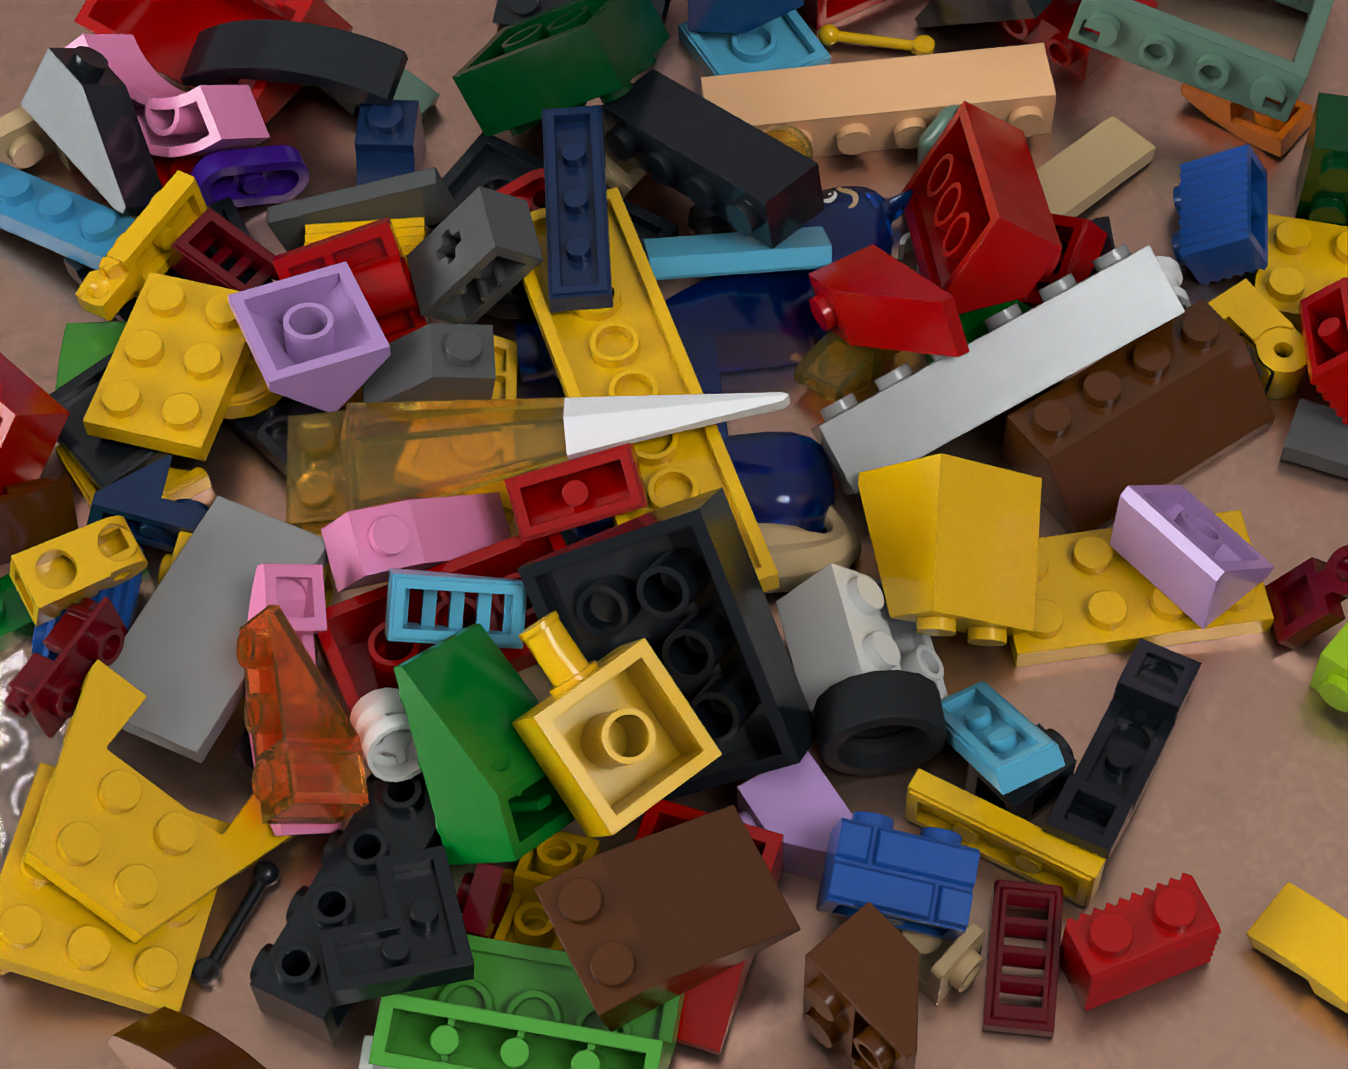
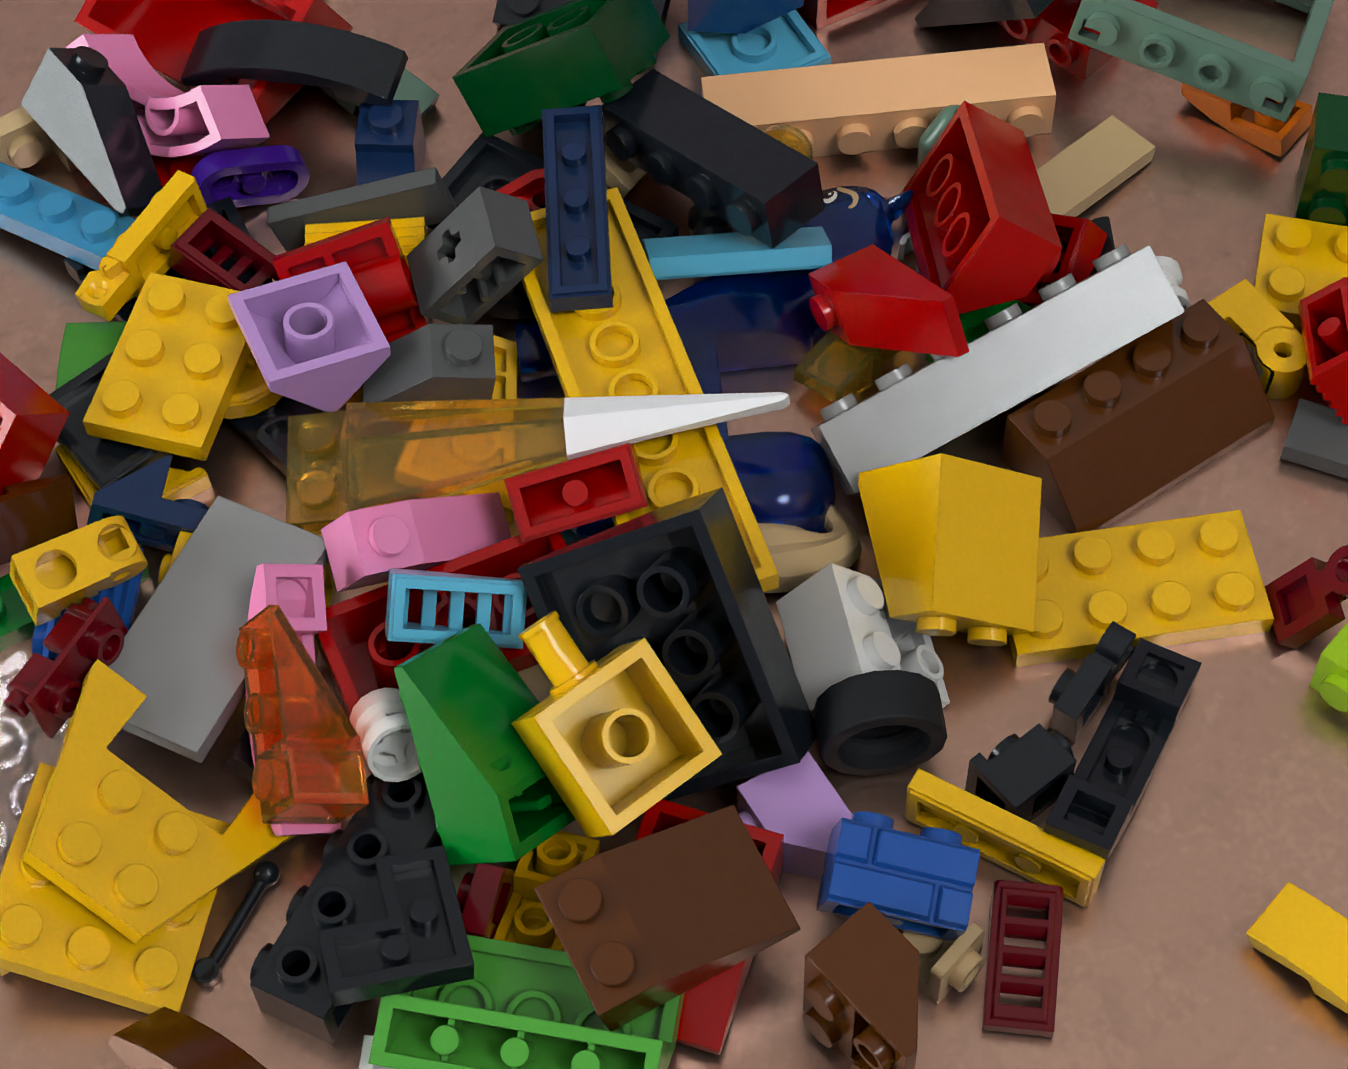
(921, 45): yellow hinge -> none
(998, 738): medium azure tile -> none
(1081, 692): none -> black plate
(1138, 942): red brick -> none
(1185, 550): lavender slope -> none
(1222, 215): blue brick -> none

